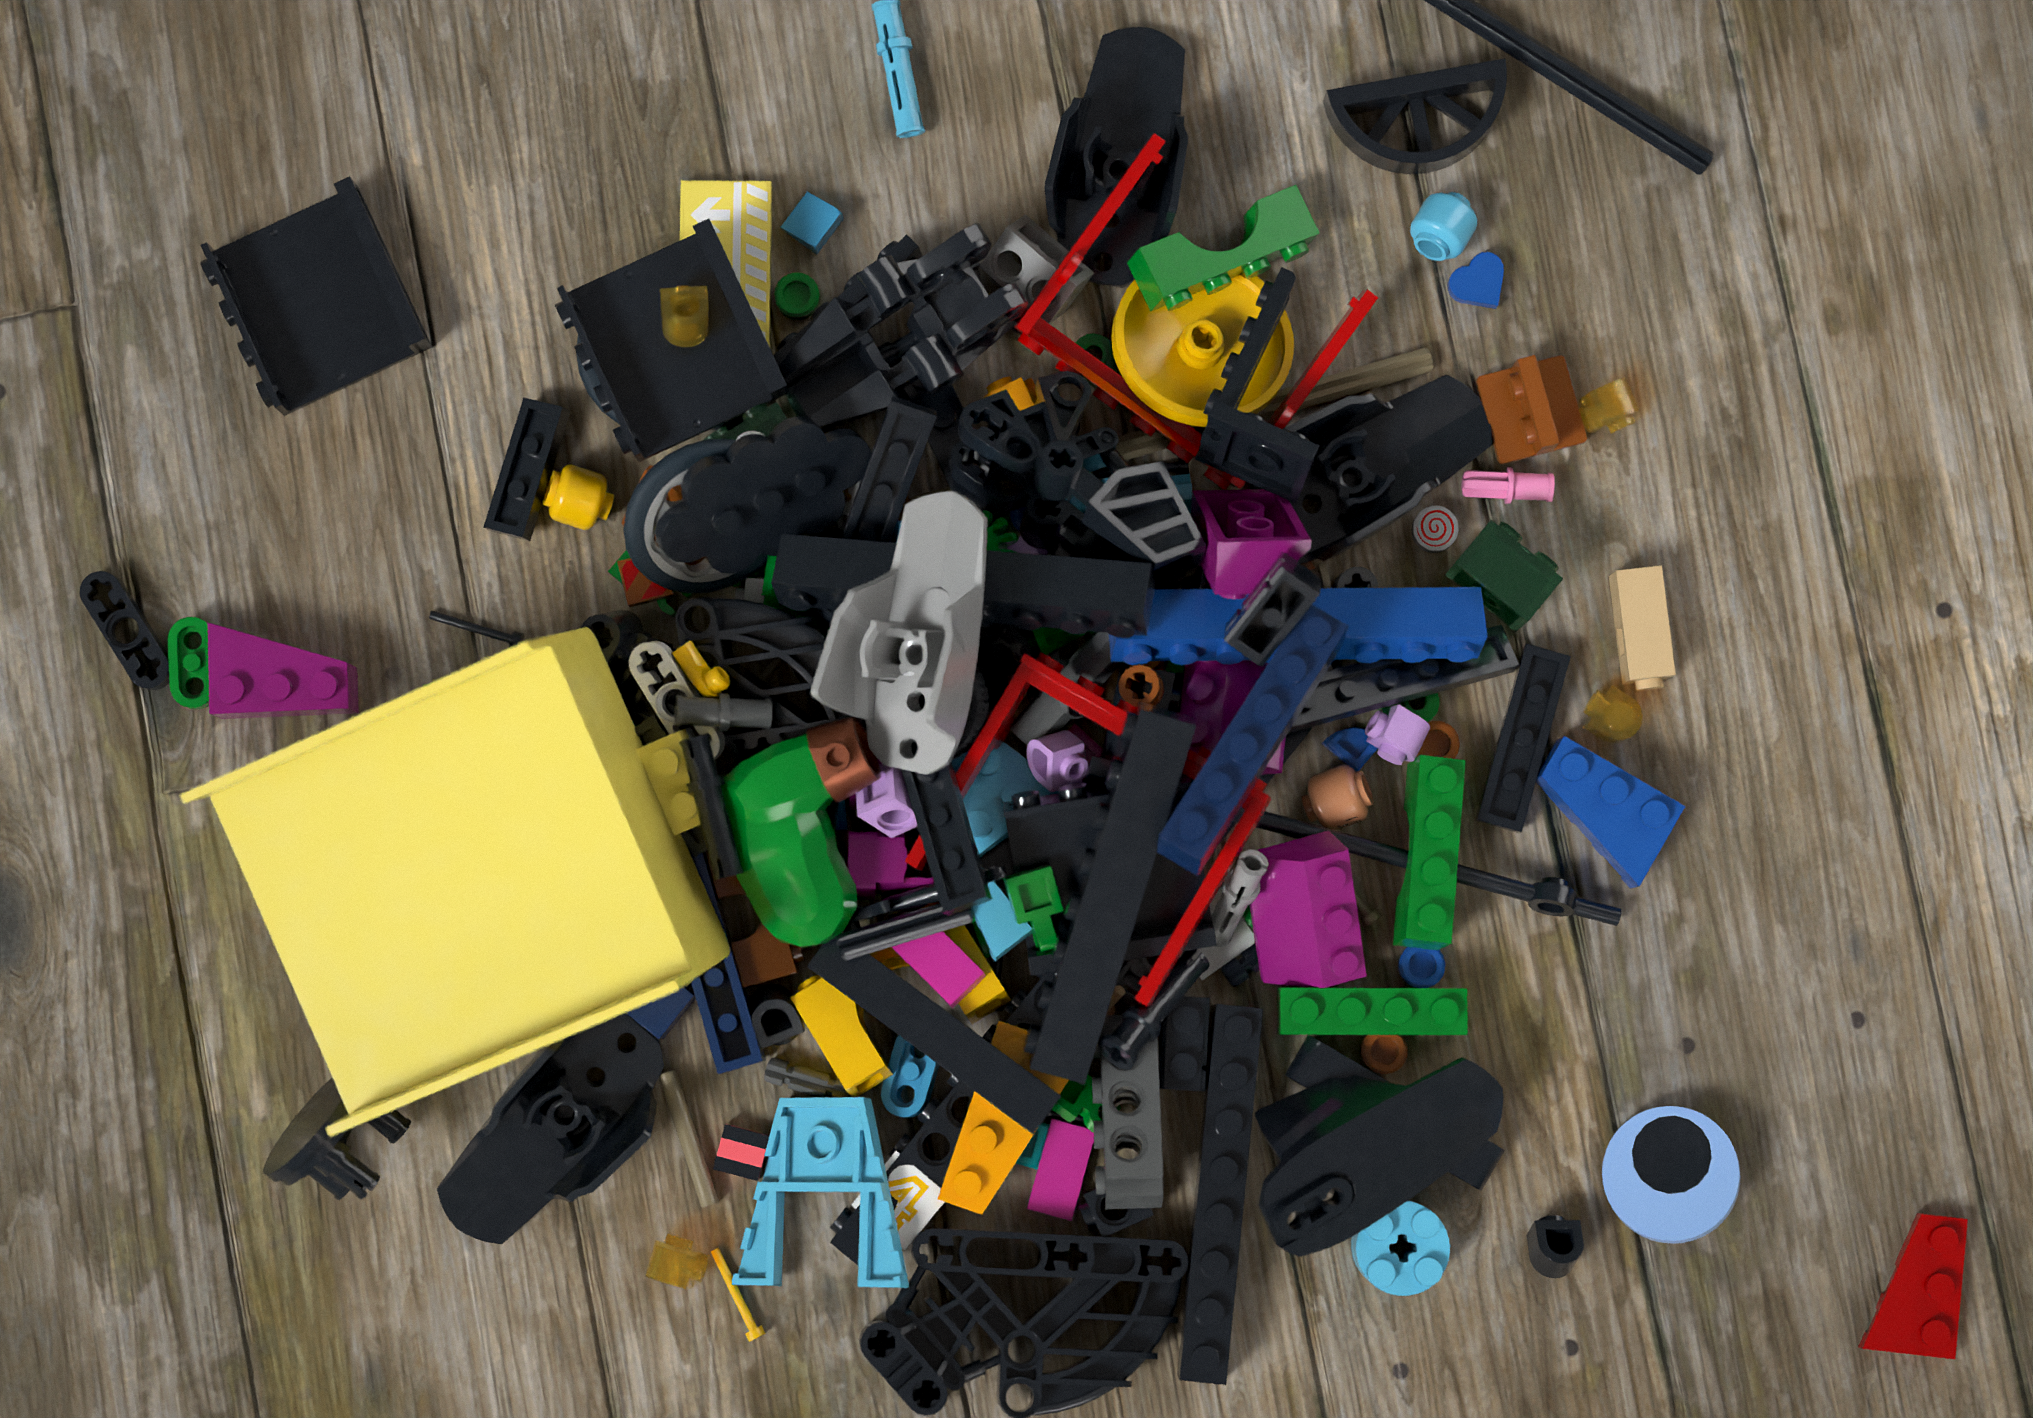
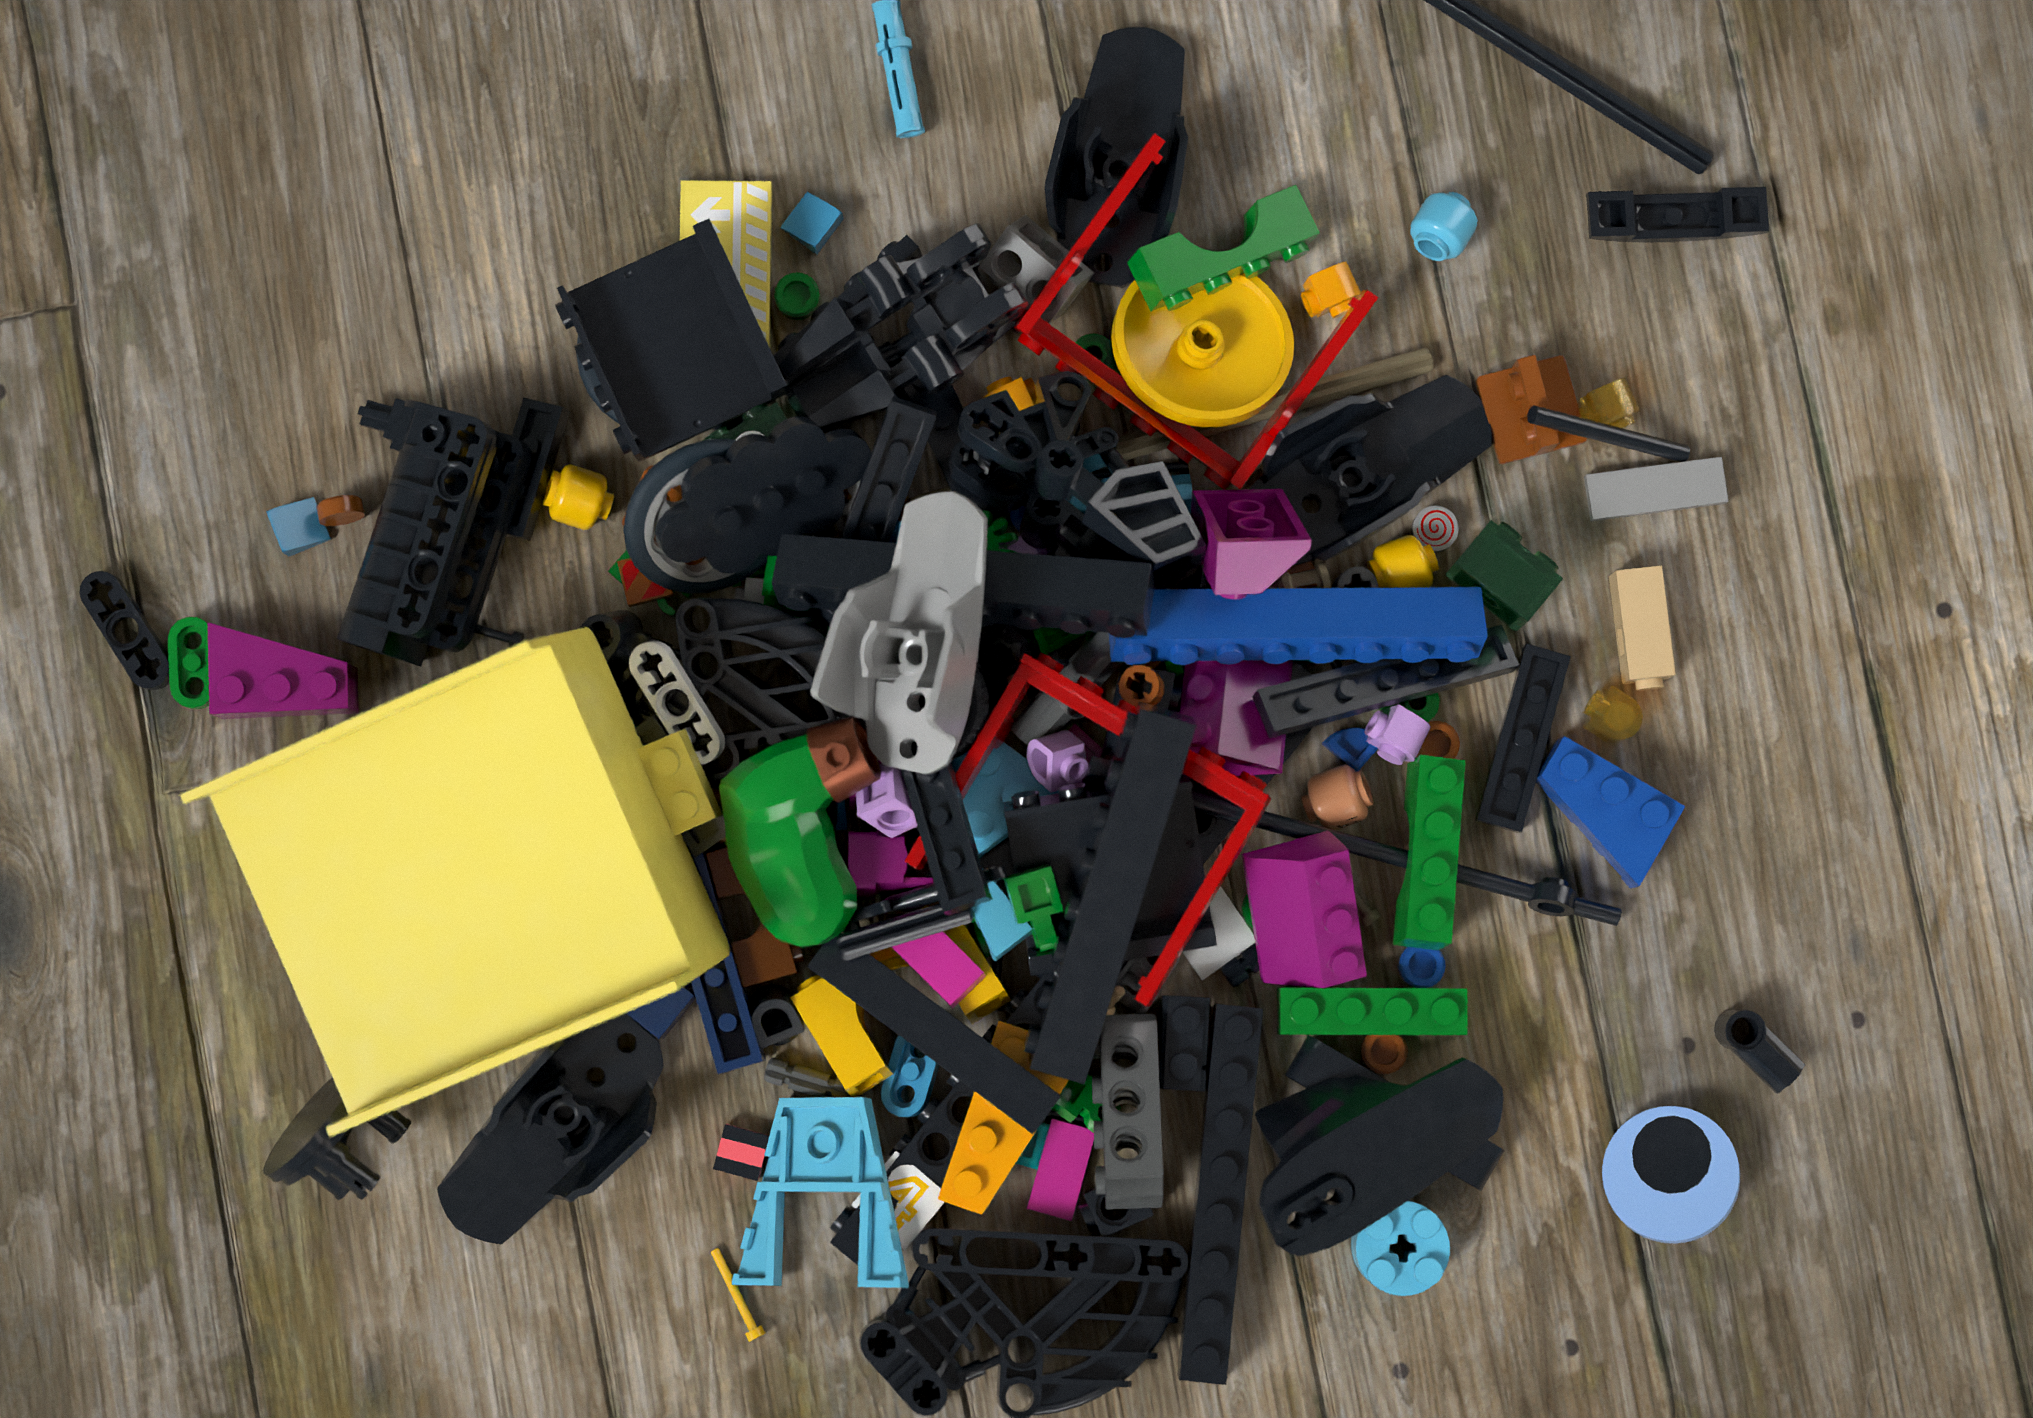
(297, 526): none -> dark azure slope
(316, 301): black panel -> none
(340, 510): none -> dark orange tile
(430, 530): none -> black piece
(676, 1262): clear yellow plate -> none
(684, 314): clear yellow plate -> none
(688, 1138): dark tan bar -> none
(706, 680): yellow arm -> none
(711, 806): black pin -> none
(723, 712): dark grey pin -> none
(1143, 1022): black pin -> none
(1243, 441): black bracket -> none
(1244, 883): light grey pin -> none
(1251, 740): dark blue brick -> none
(1272, 609): black brick -> none
(1330, 291): none -> light orange plate
(1403, 563): none -> yellow head
(1414, 90): black window -> none
(1479, 282): blue tile -> none
(1508, 485): bright pink axle -> none
(1554, 1245): black plate -> none
(1608, 434): none -> black bar
(1656, 489): none -> light grey tile
(1677, 216): none -> black slope
(1760, 1050): none -> black piece
(1924, 1294): red wing -> none

